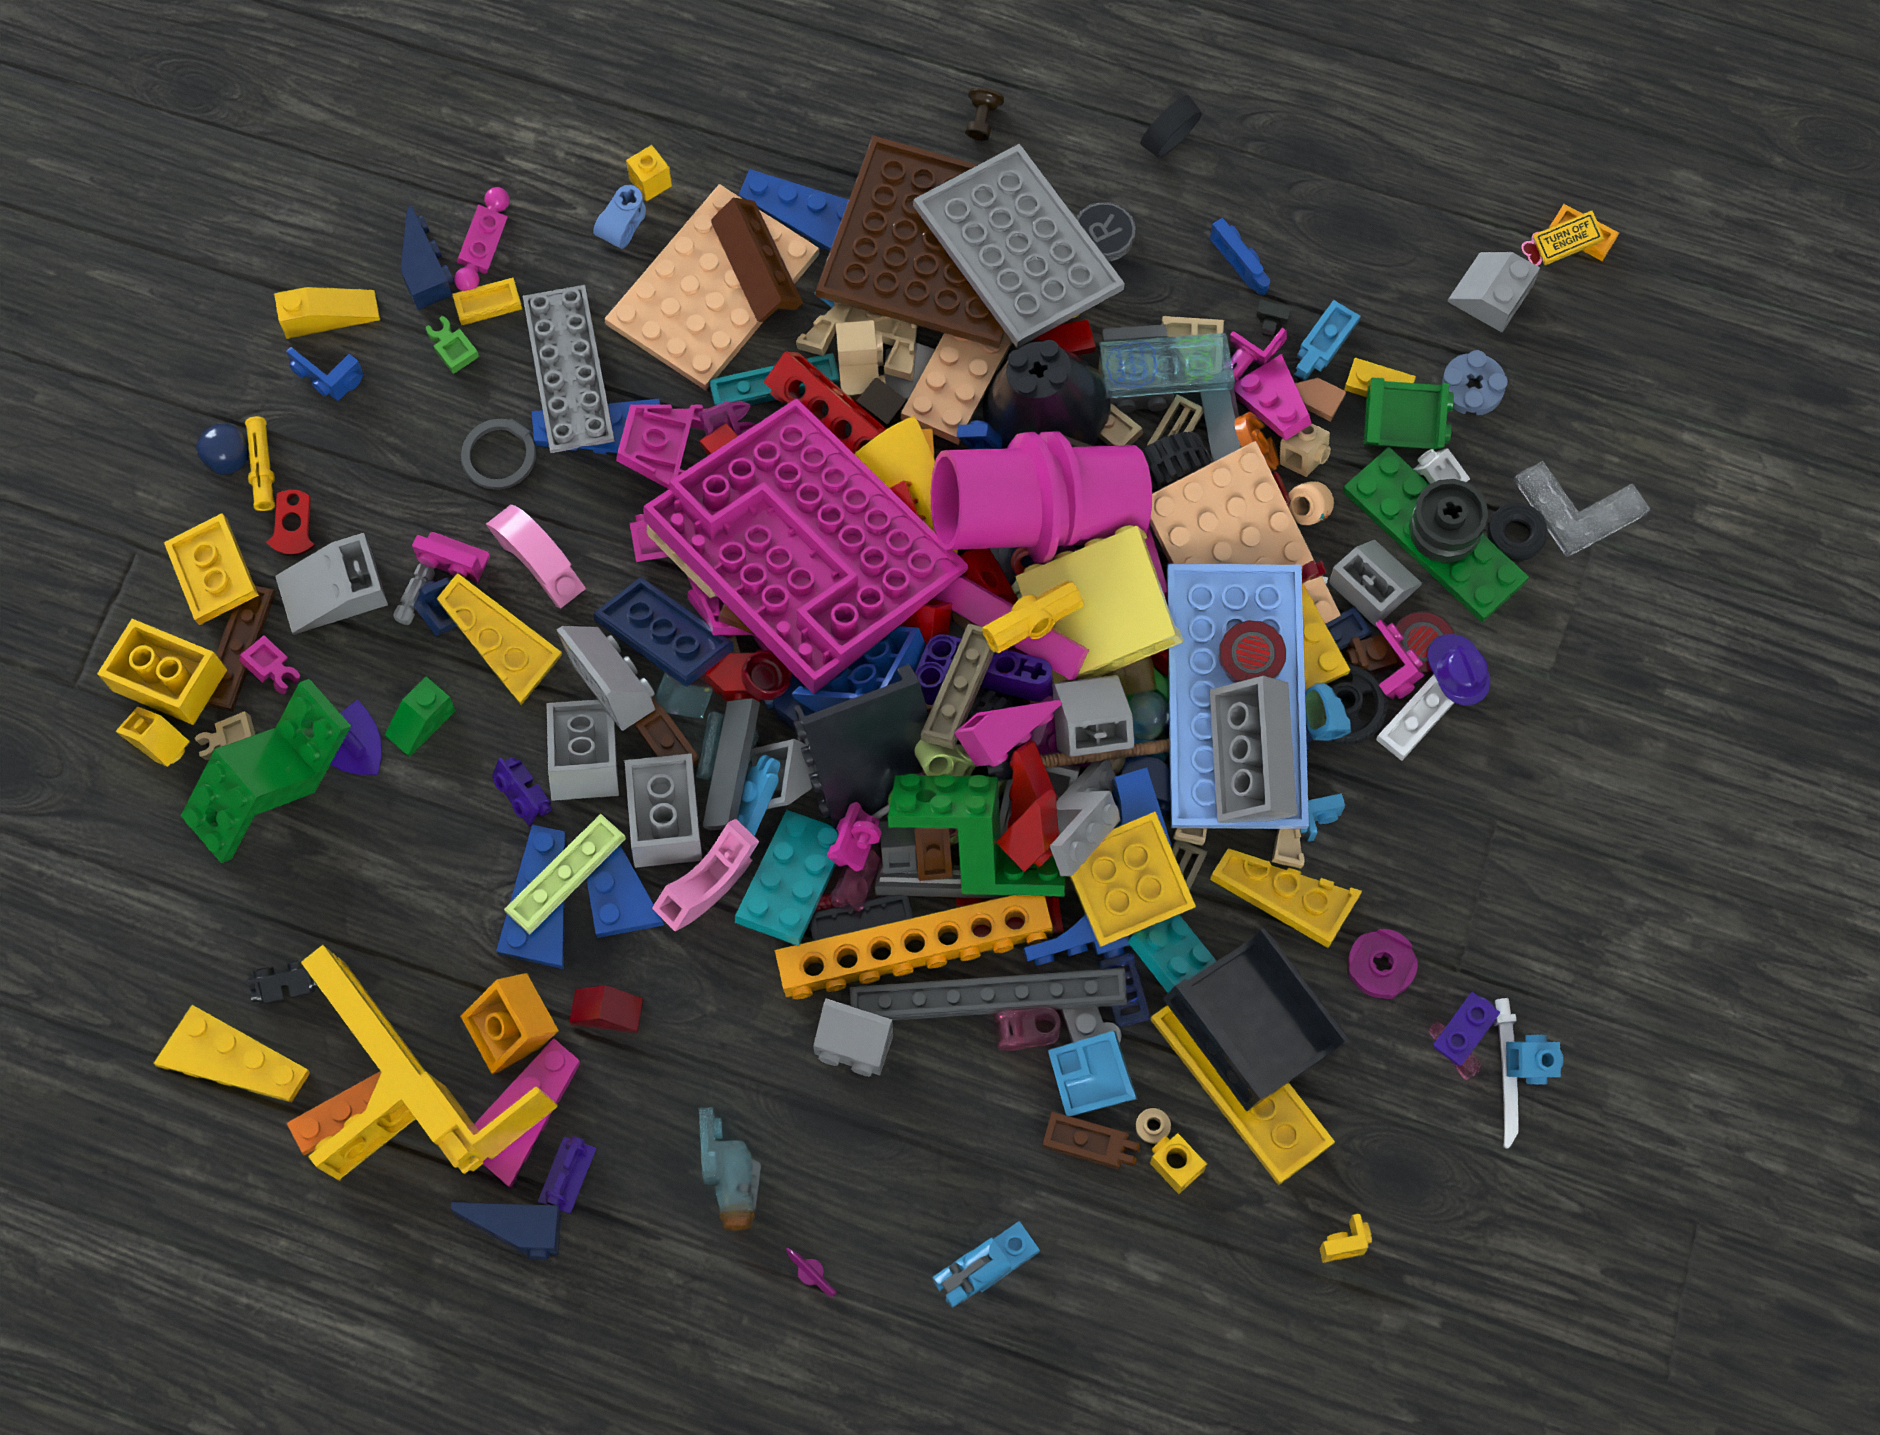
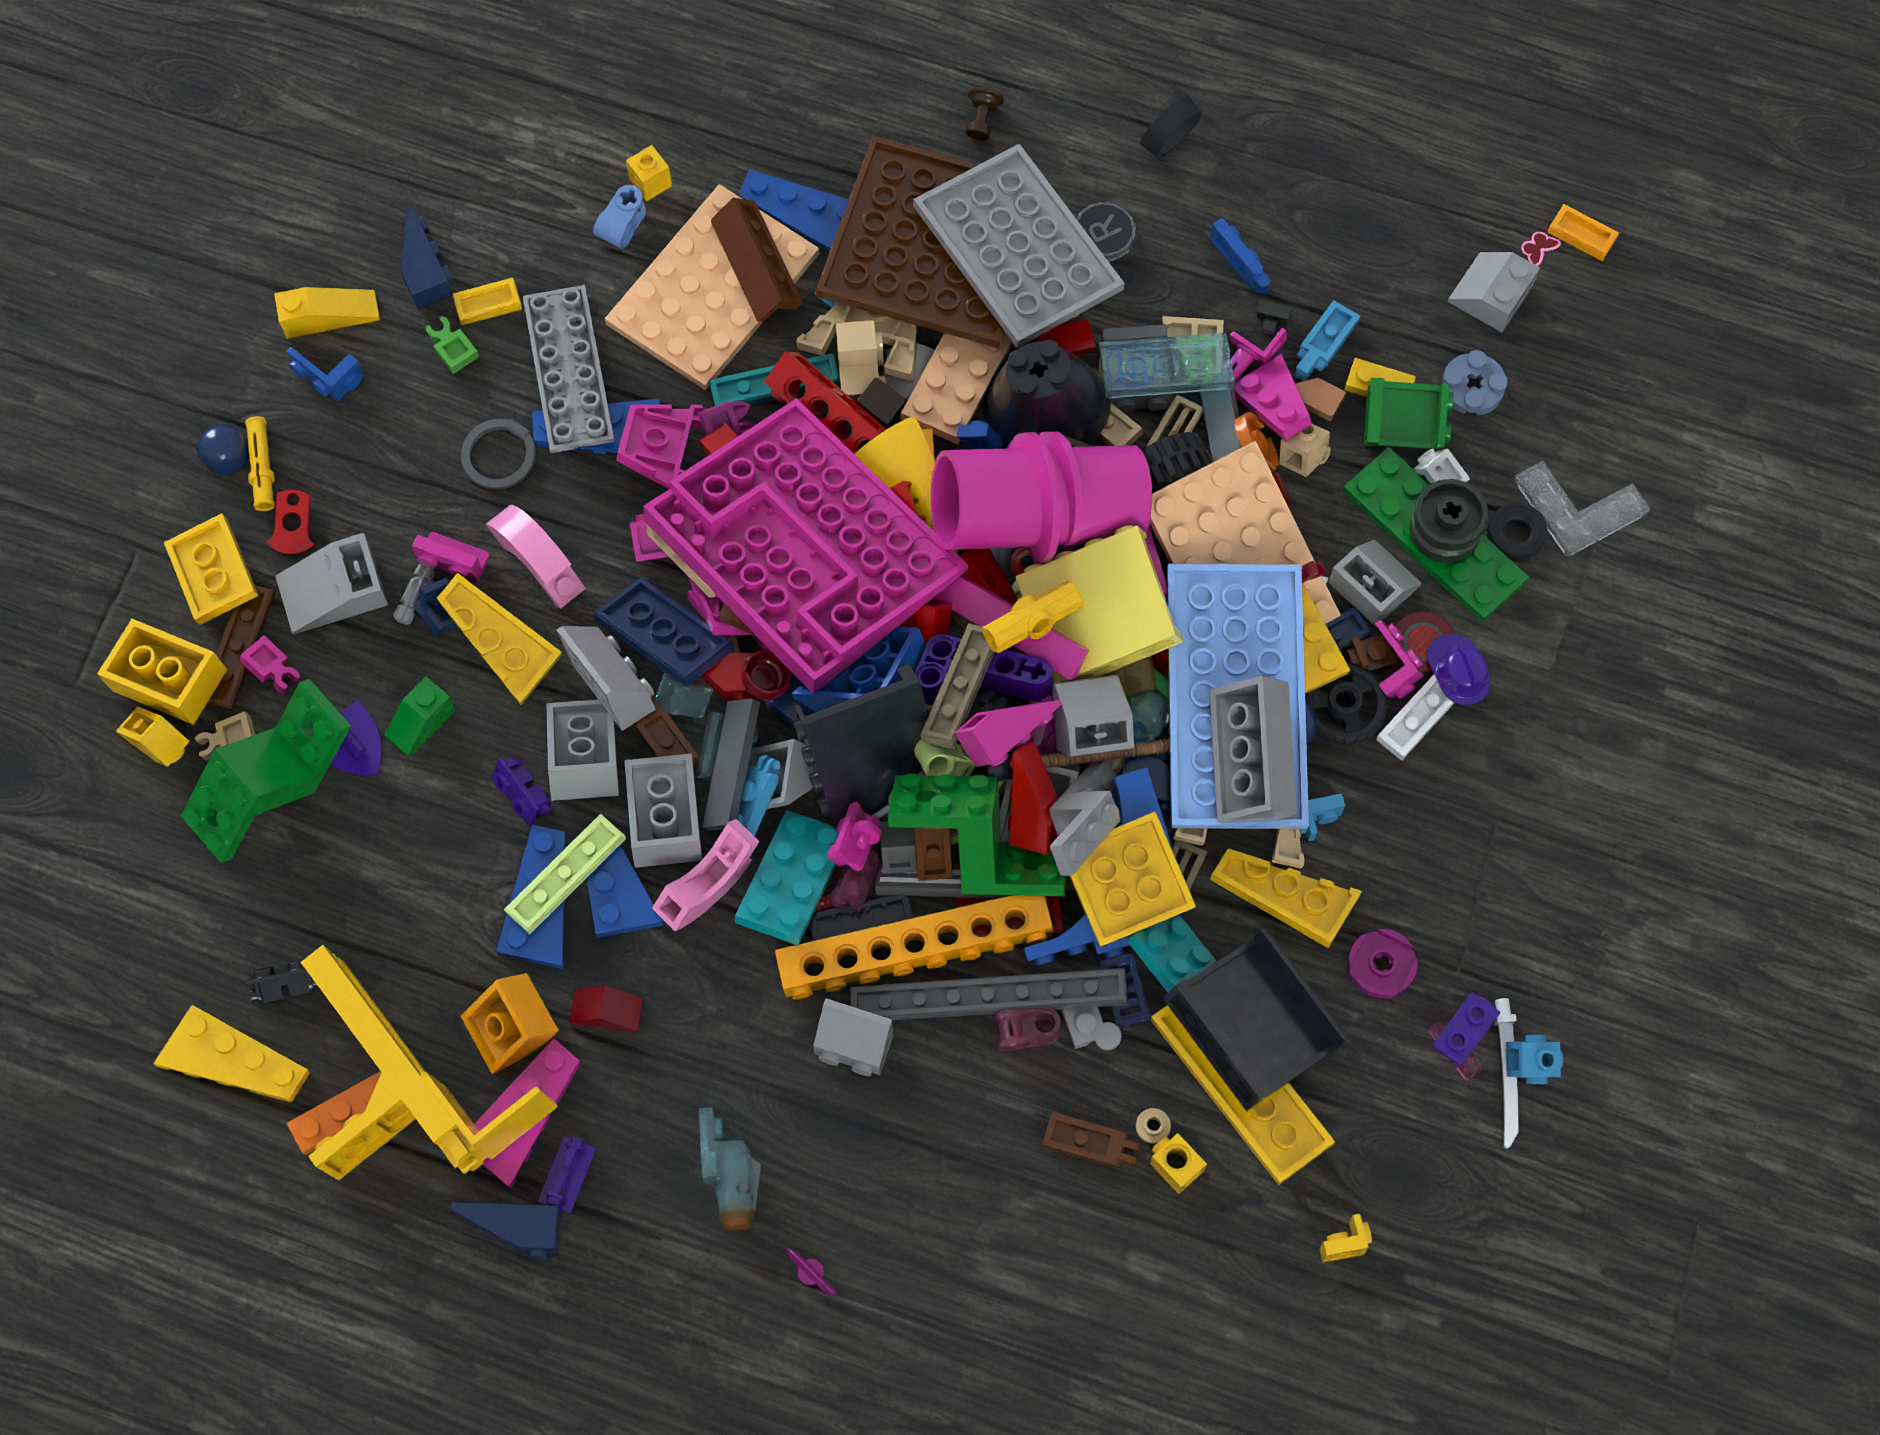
(482, 239): dark pink plate -> none
(986, 1264): dark azure plate -> none
(1032, 833): red slope -> none
(1092, 1074): dark azure plate -> none
(1252, 651): tile -> none
(1310, 503): light nougat head -> none
(1325, 713): dark azure rock -> none
(1568, 238): yellow tile -> none

